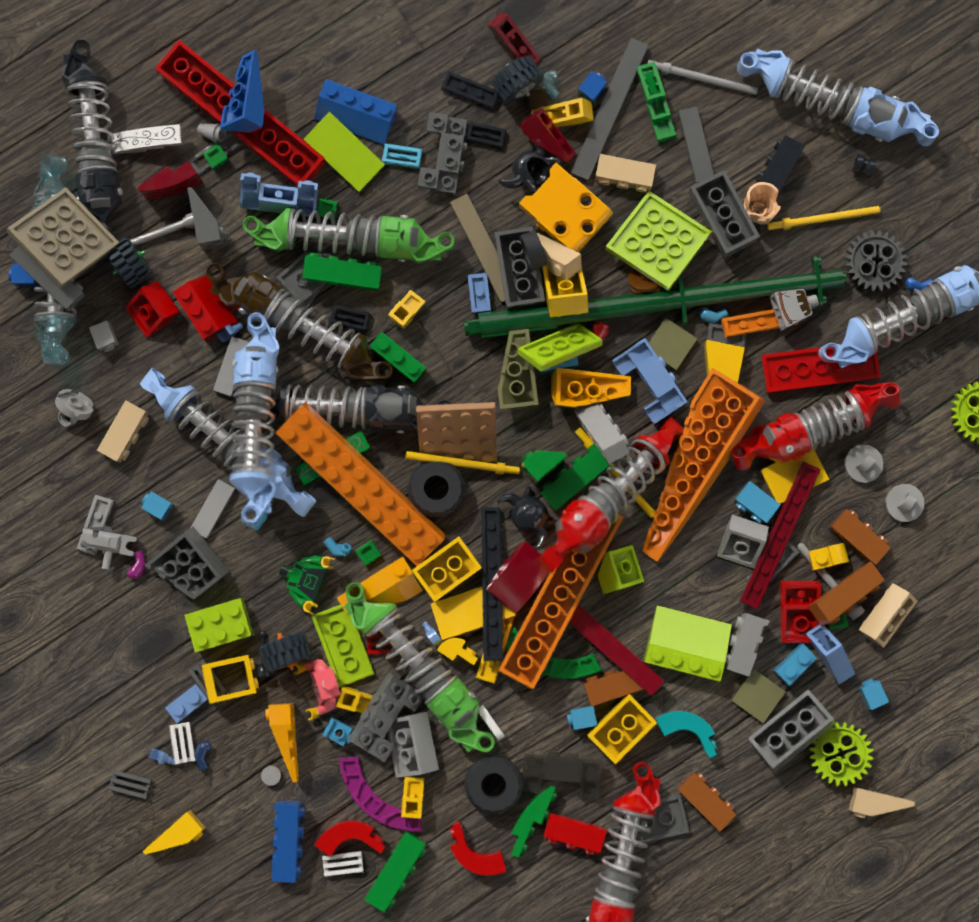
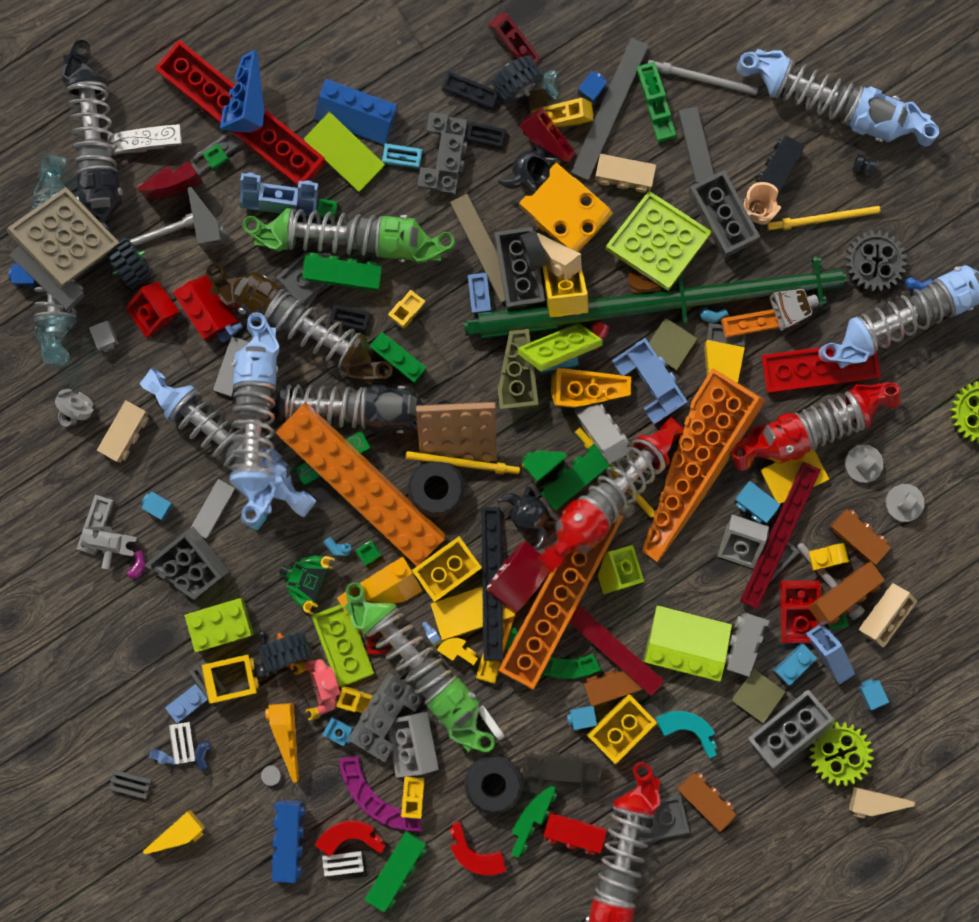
(212, 132): light grey cone -> none

